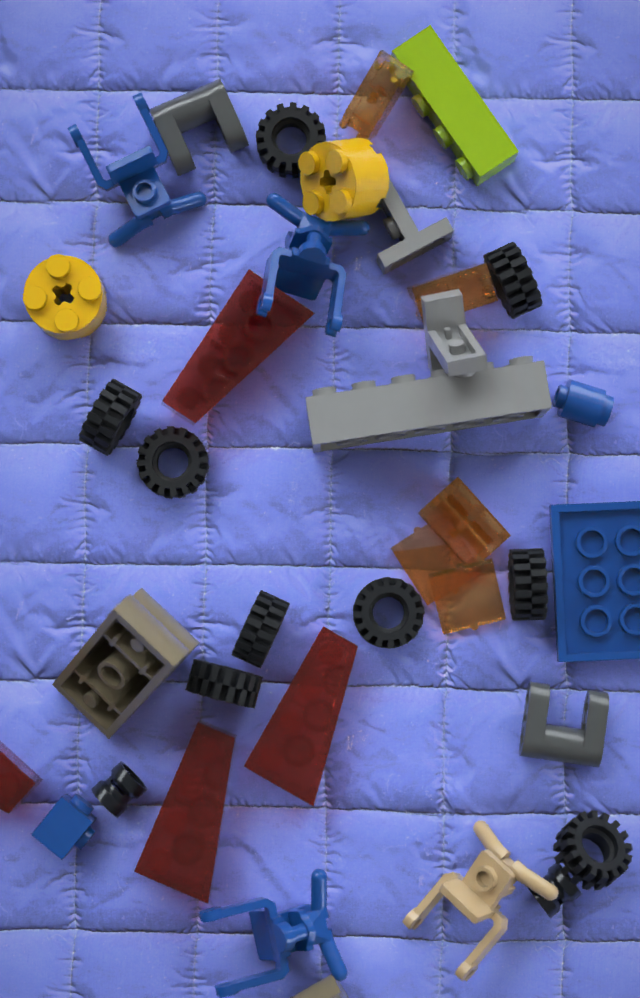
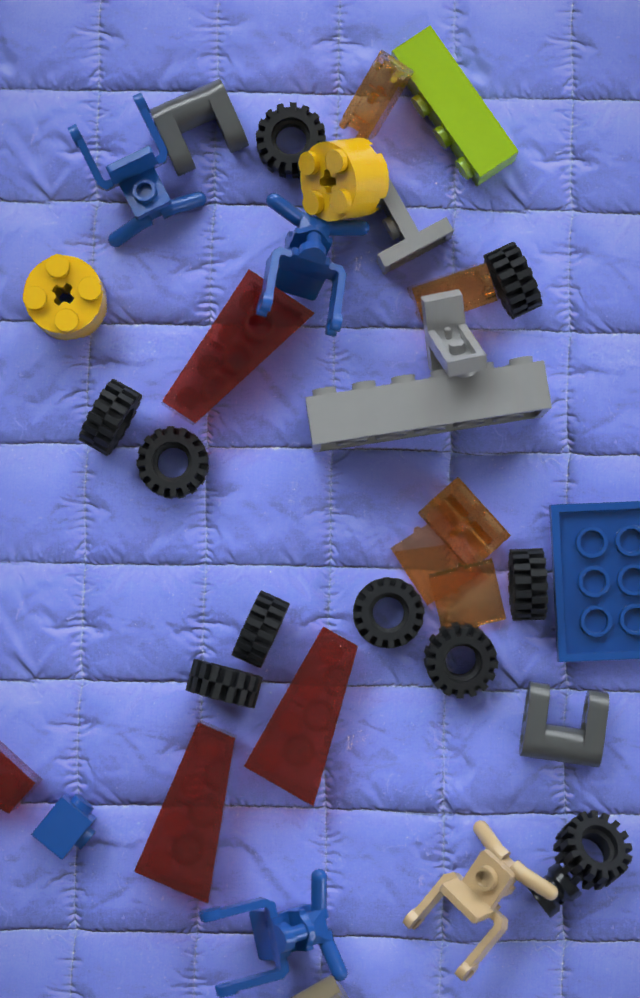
(116, 796): black wheel -> none
(125, 661): dark tan brick -> none
(460, 683): none -> black tyre
(583, 403): blue brick -> none

